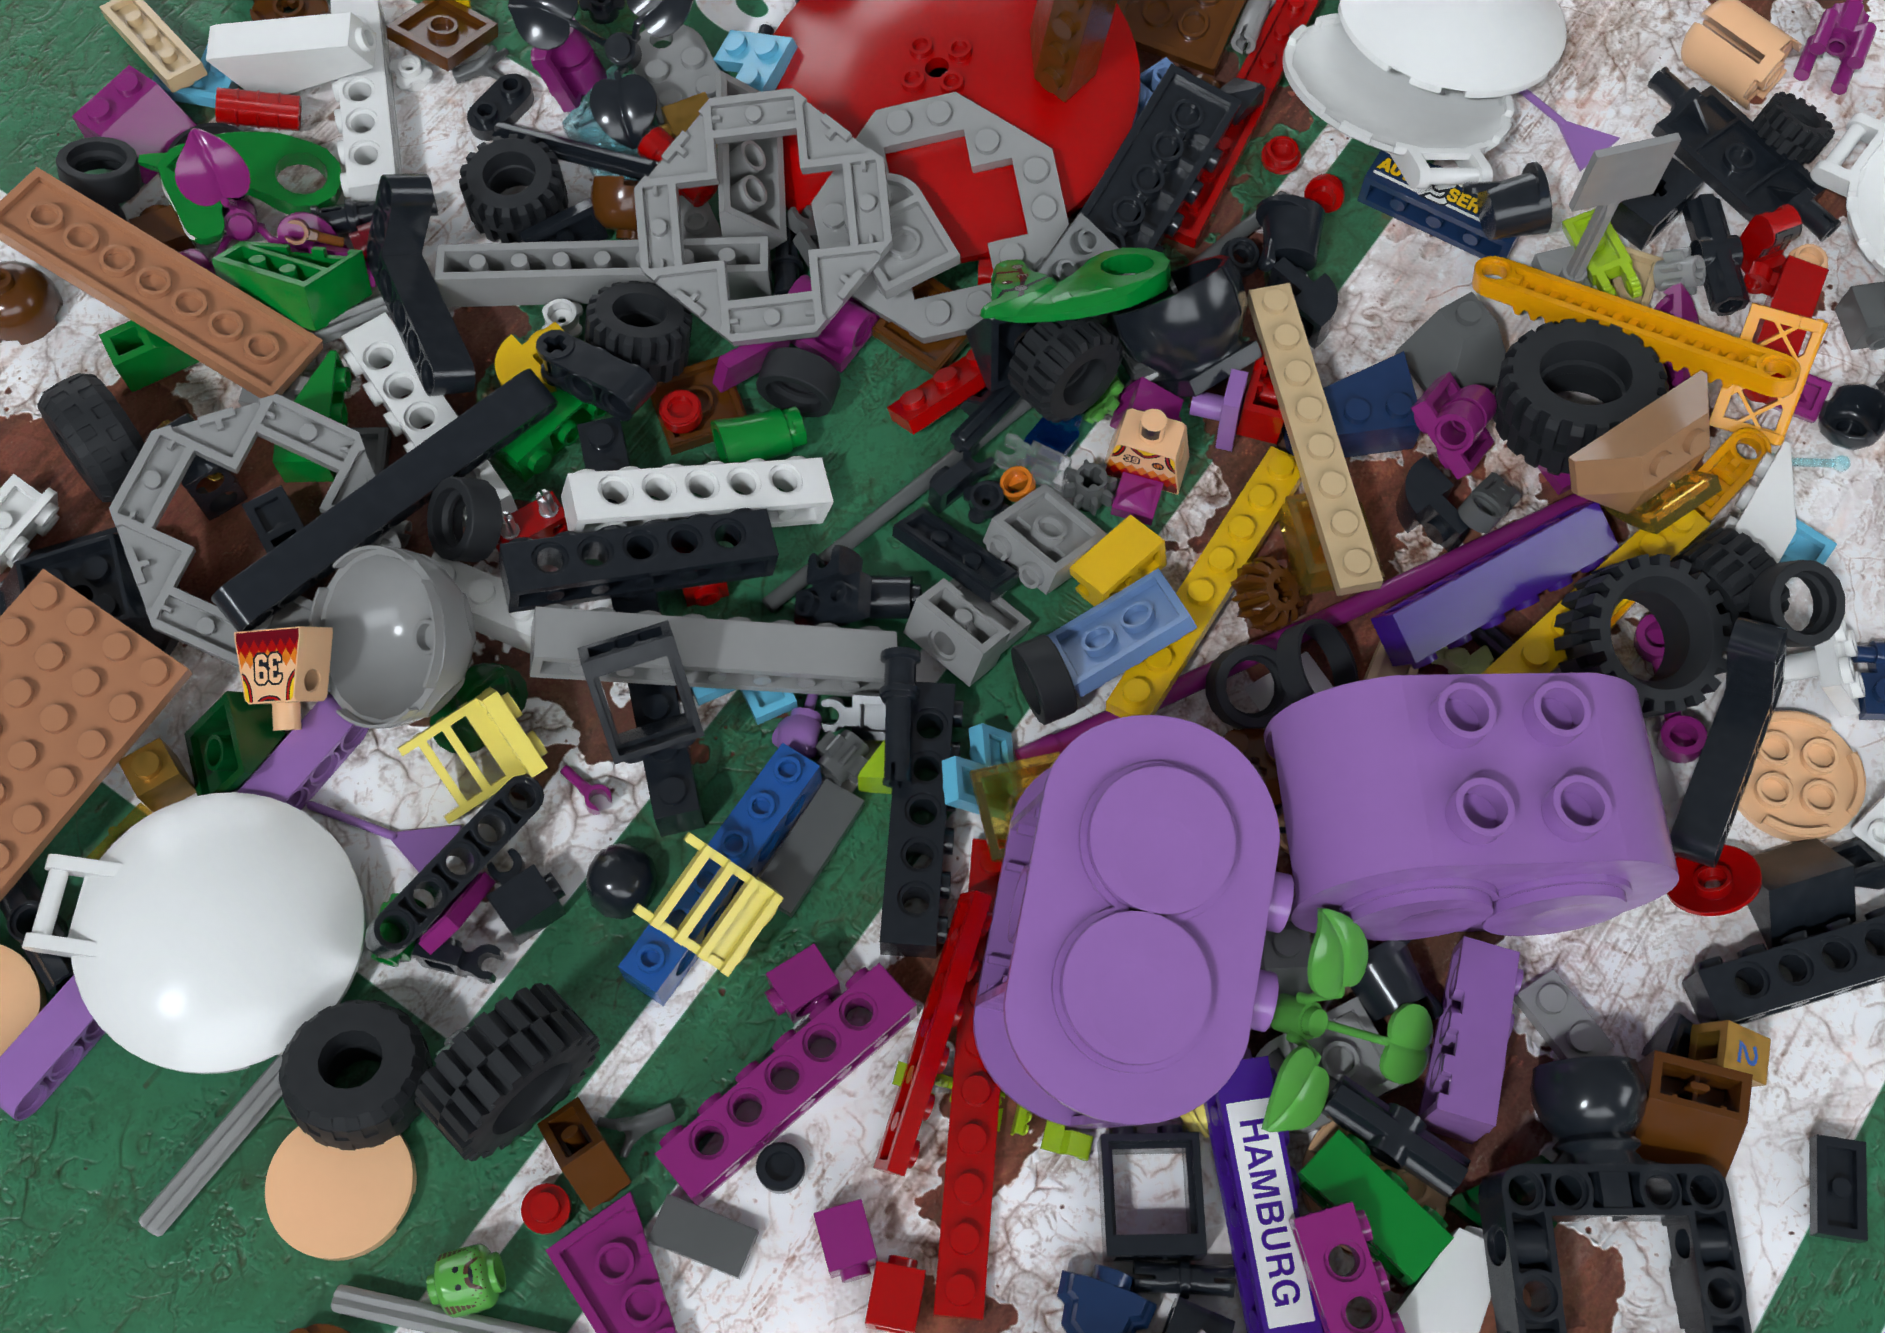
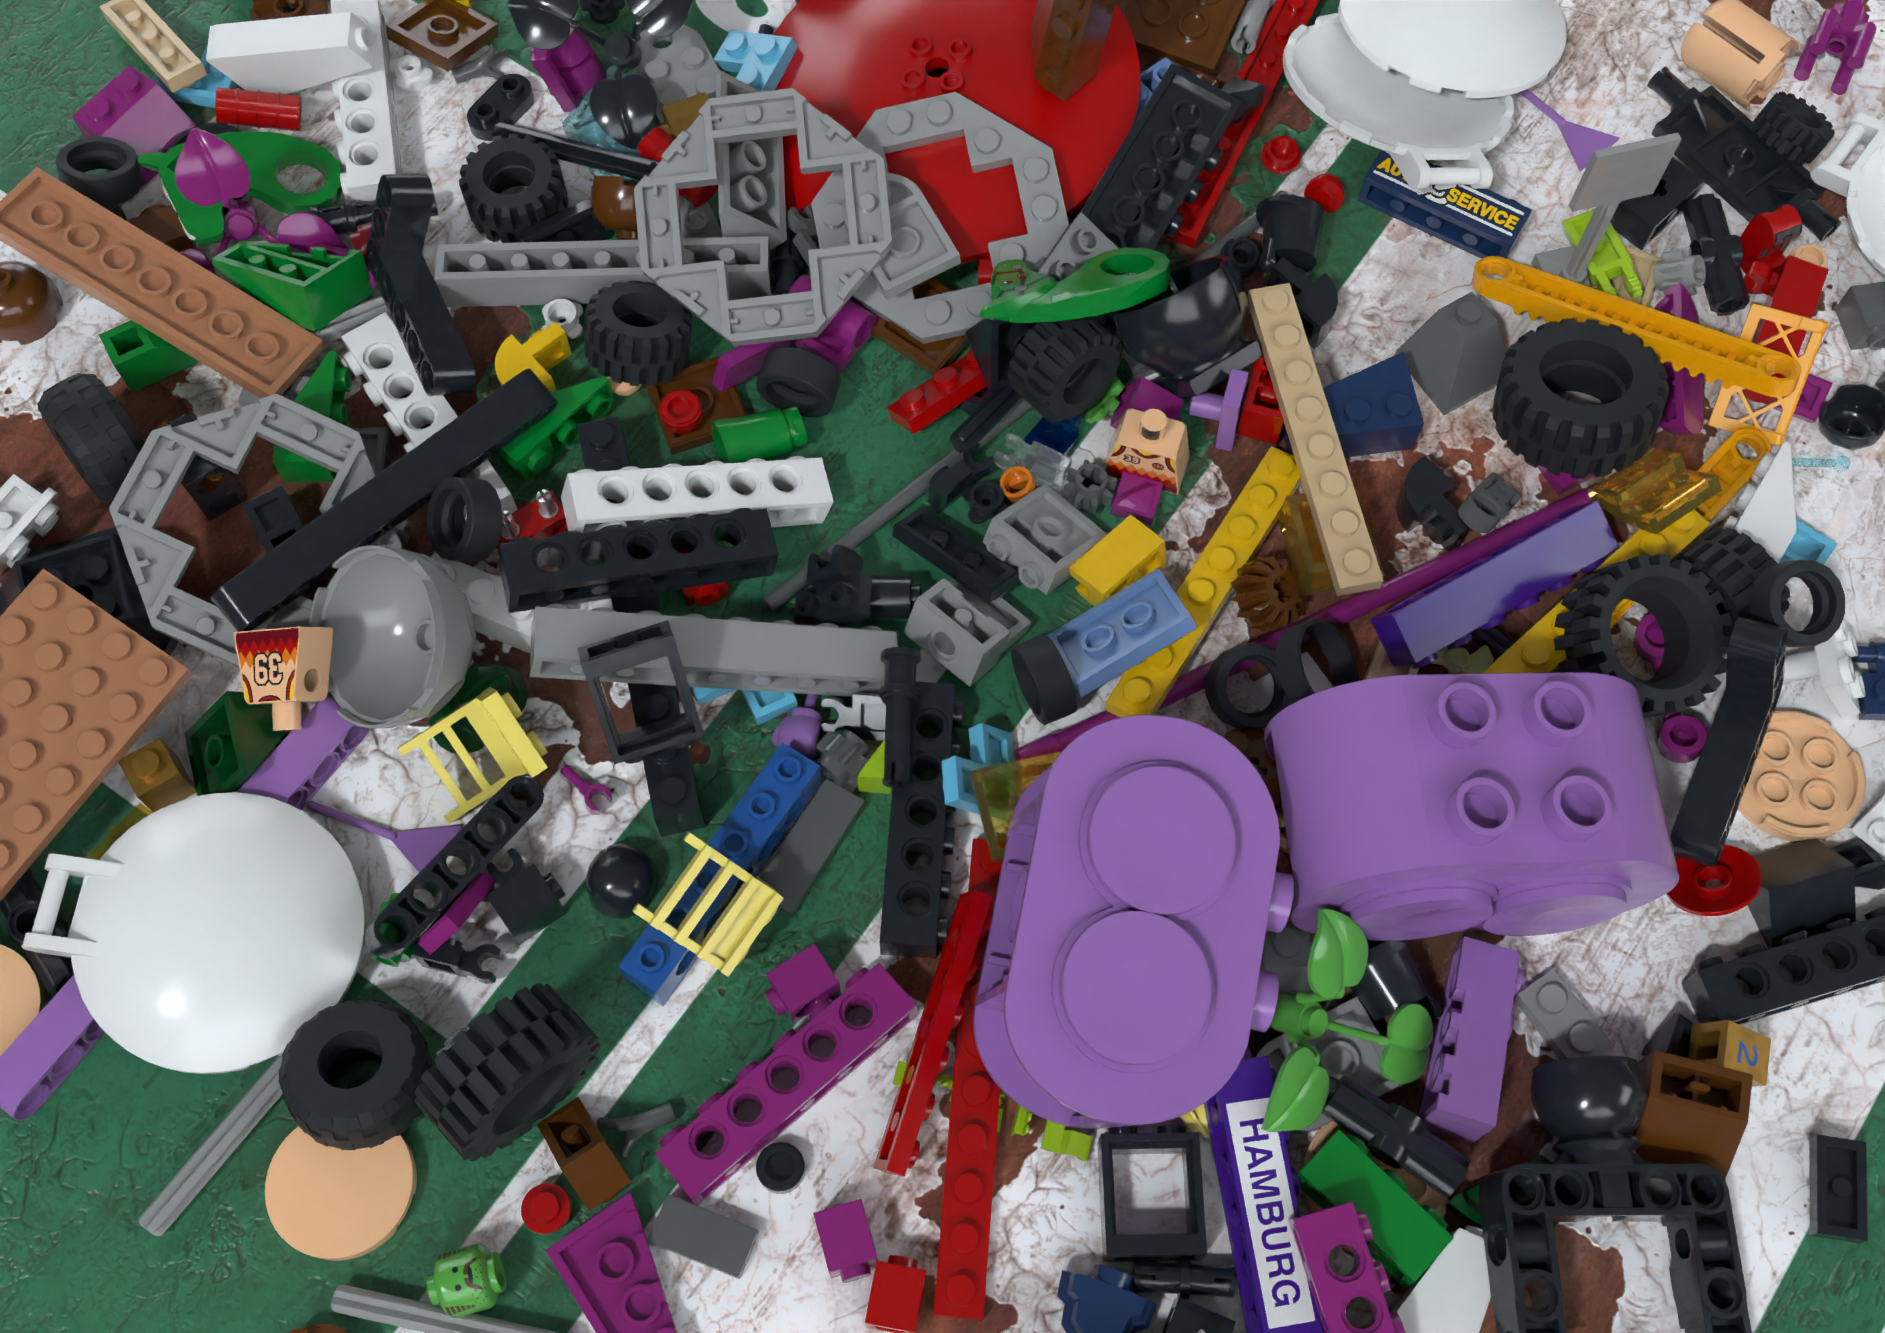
(313, 235): dark orange hand -> none
(593, 374): black piece -> none
(1456, 422): magenta plate -> none
(1514, 205): black hat -> none
(1646, 449): medium nougat wedge -> none

